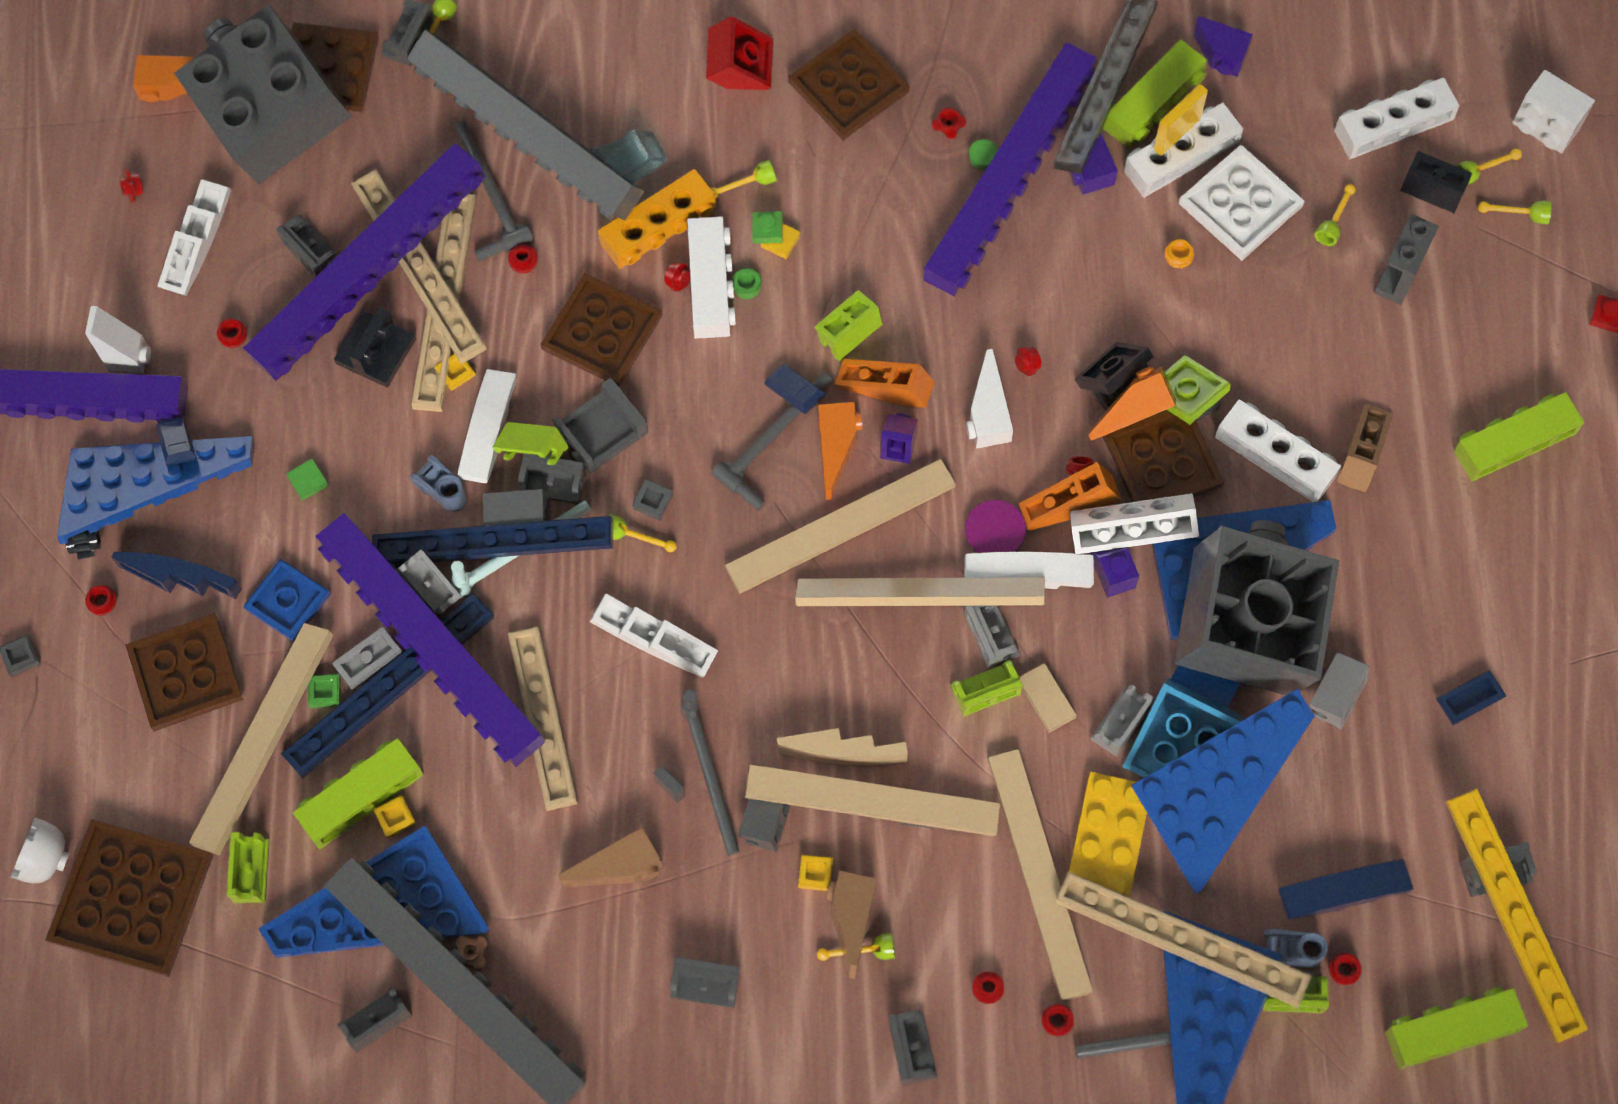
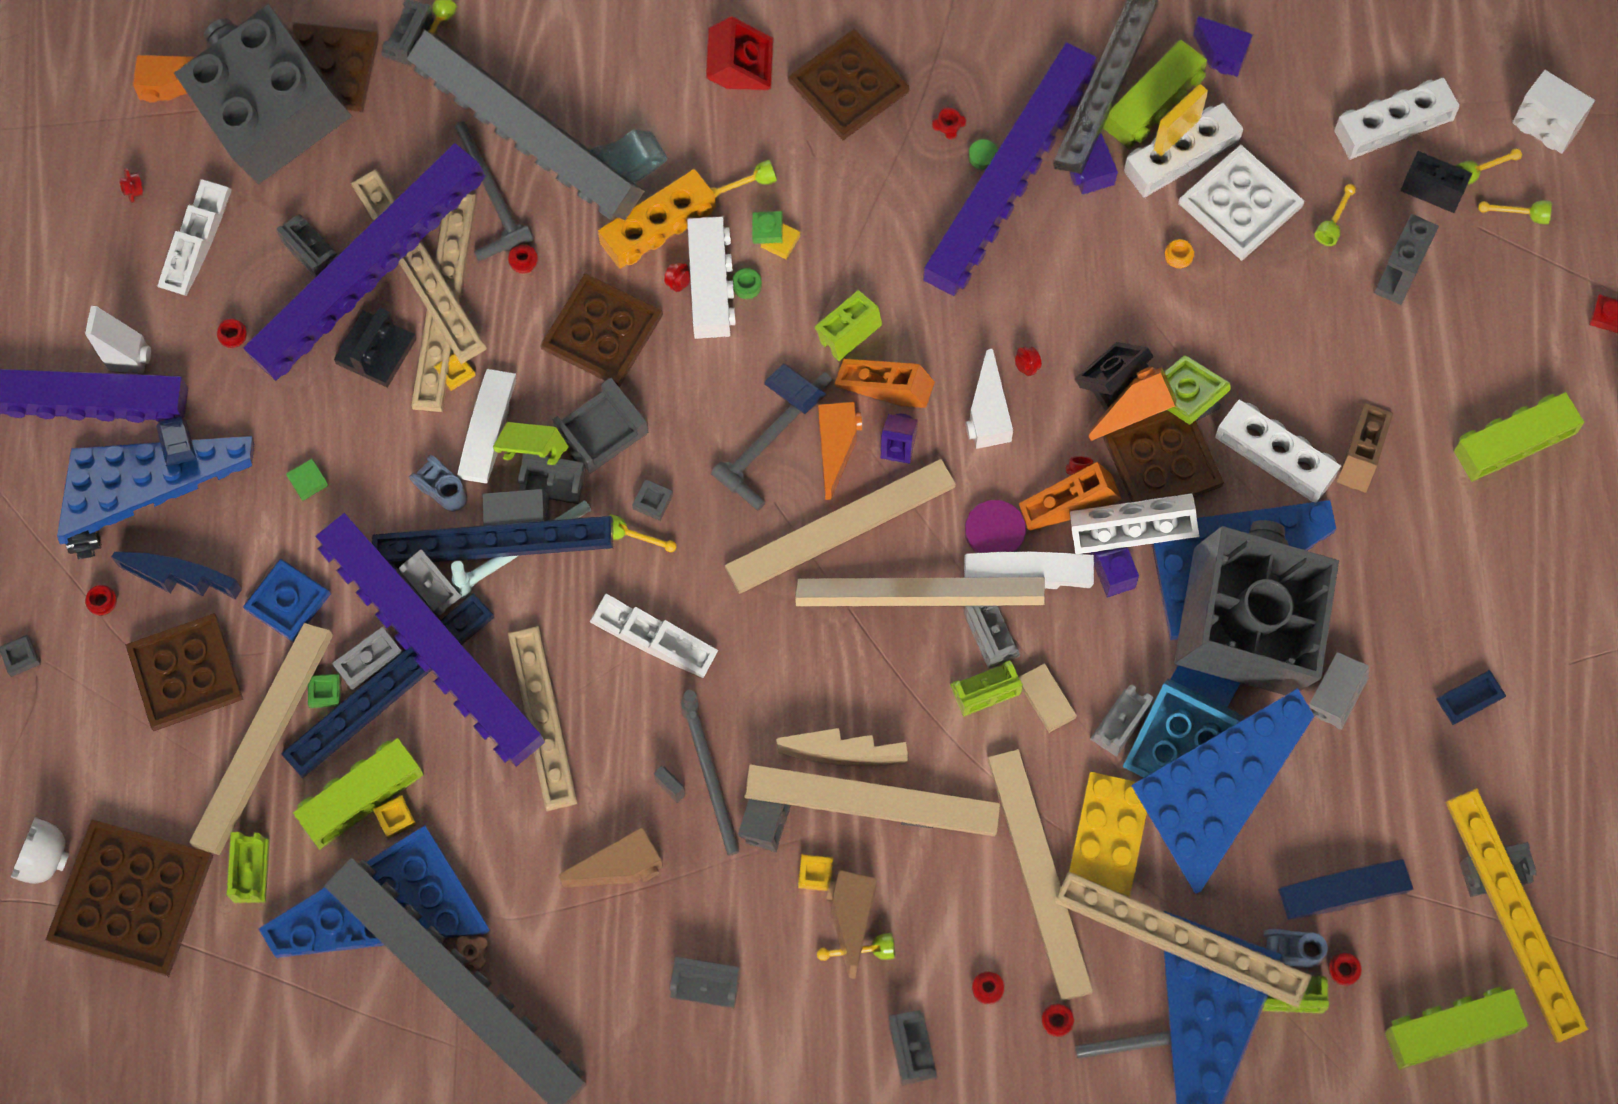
(374, 1020): dark grey hinge -> none

